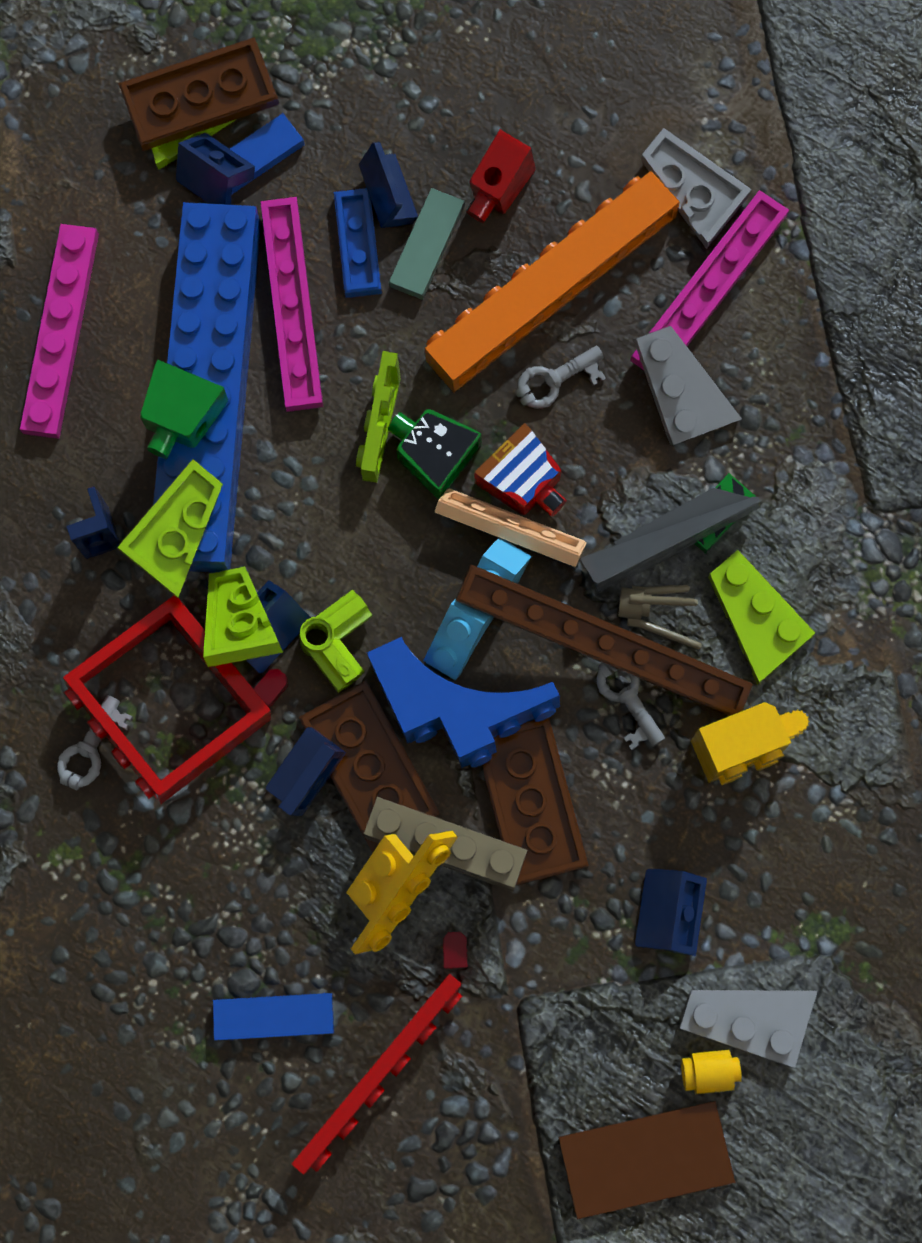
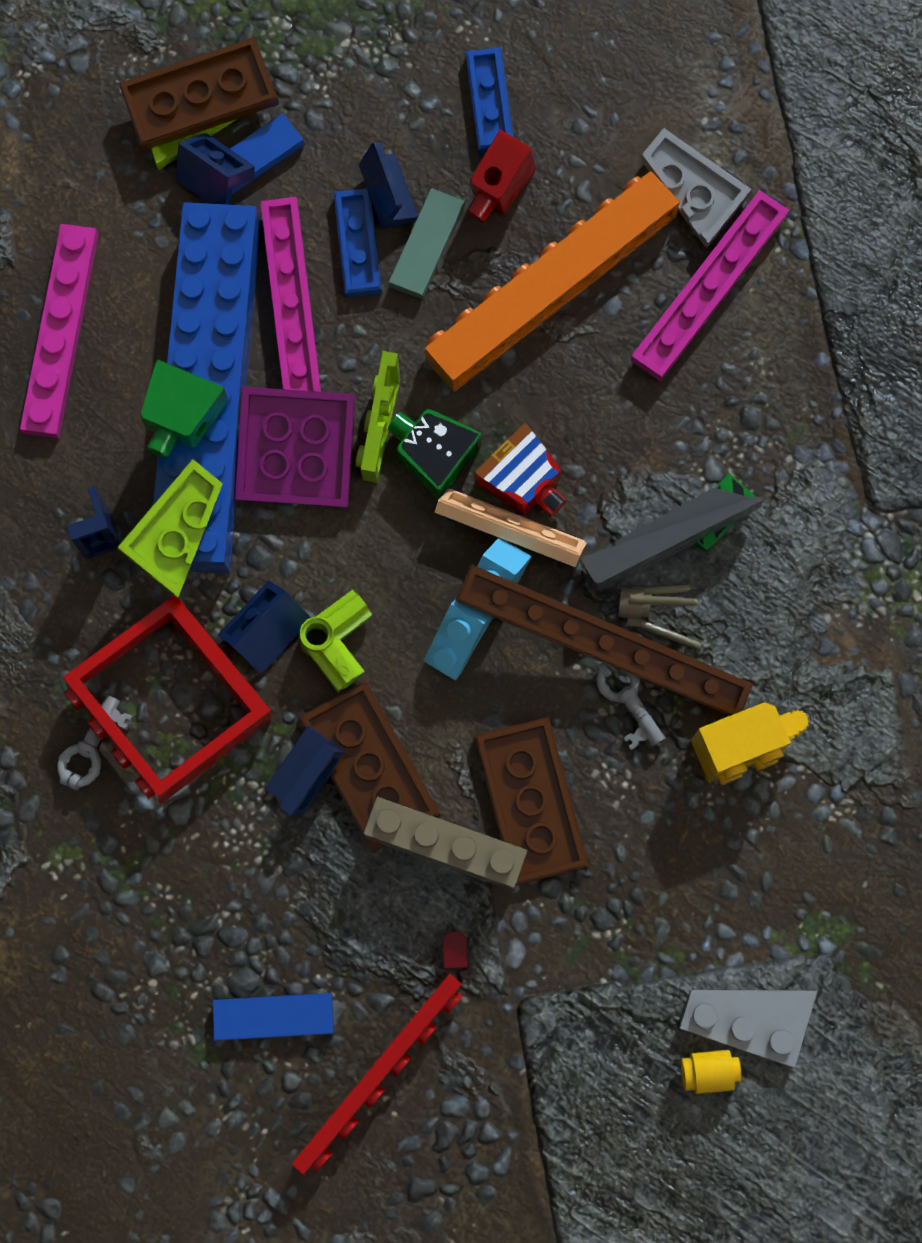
(236, 620): lime wing -> none
(271, 686): dark red piece -> none
(295, 446): none -> magenta plate
(392, 883): yellow bracket -> none
(468, 716): blue arch -> none
(488, 95): none -> blue tile
(586, 361): light grey piece -> none
(646, 1159): reddish brown tile -> none
(671, 911): dark blue panel -> none
(681, 387): light grey wing -> none
(761, 618): lime wing -> none

